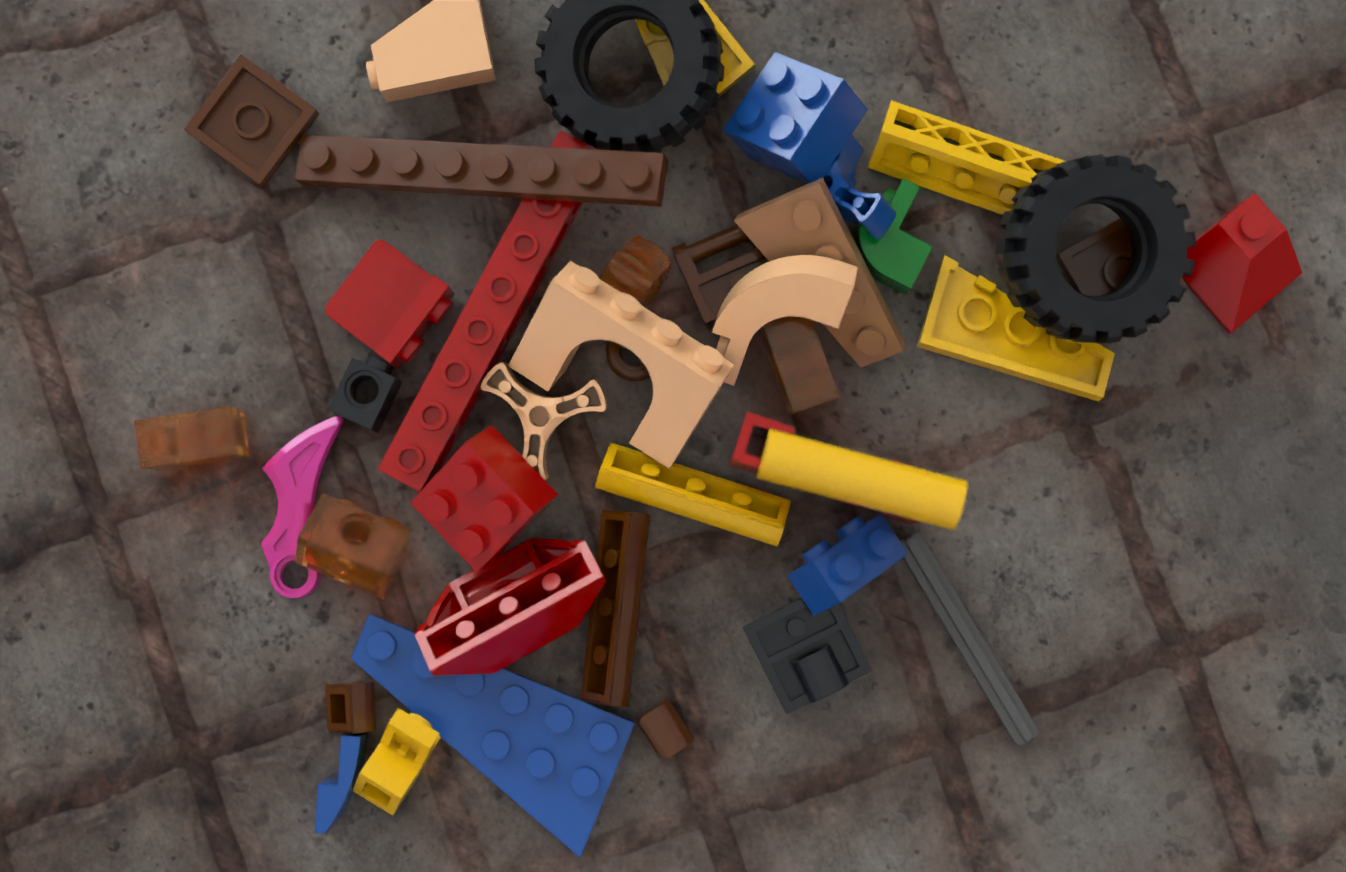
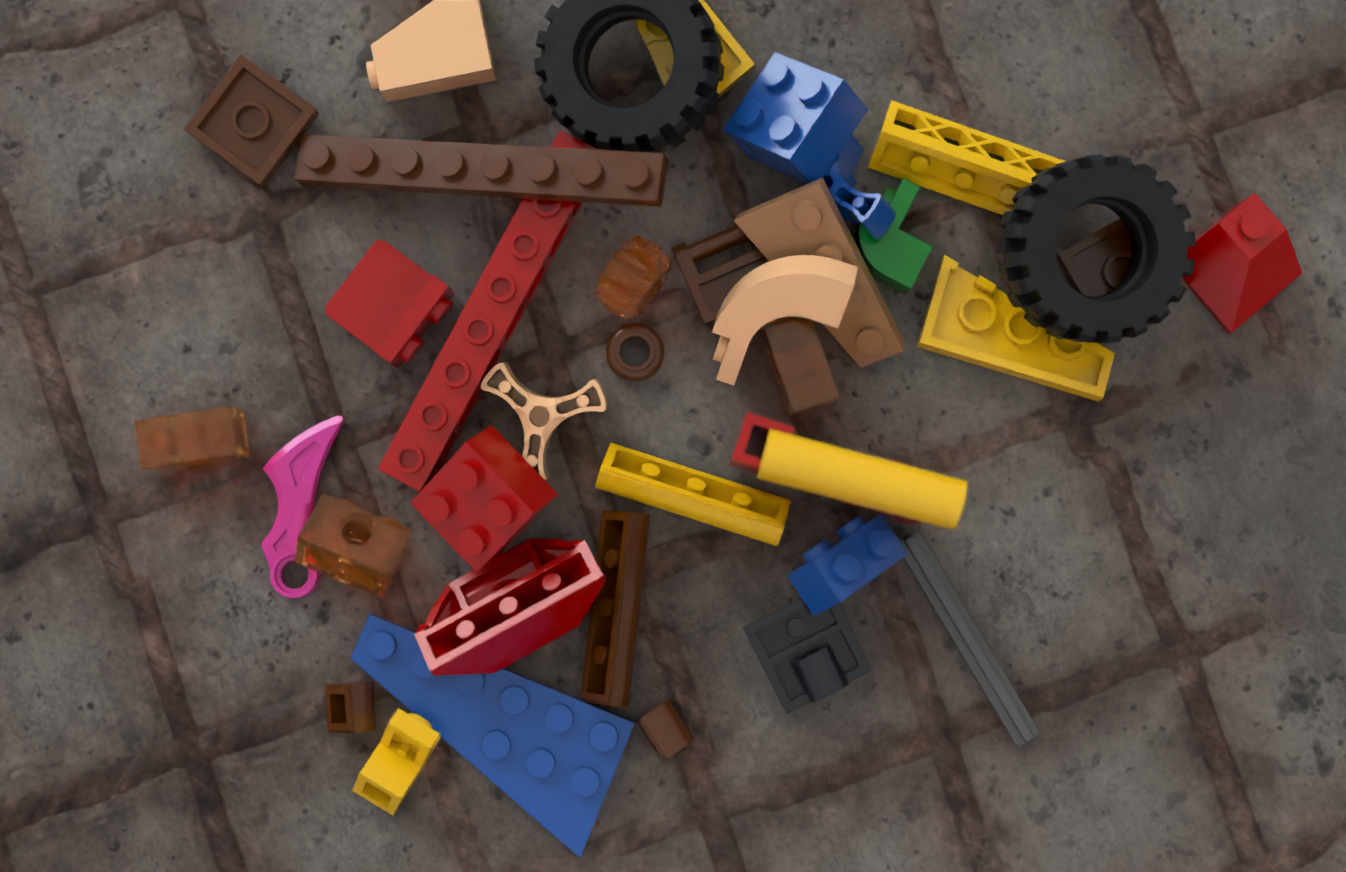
(336, 793): blue slope -> none
(345, 399): black brick -> none
(682, 369): light nougat arch -> none

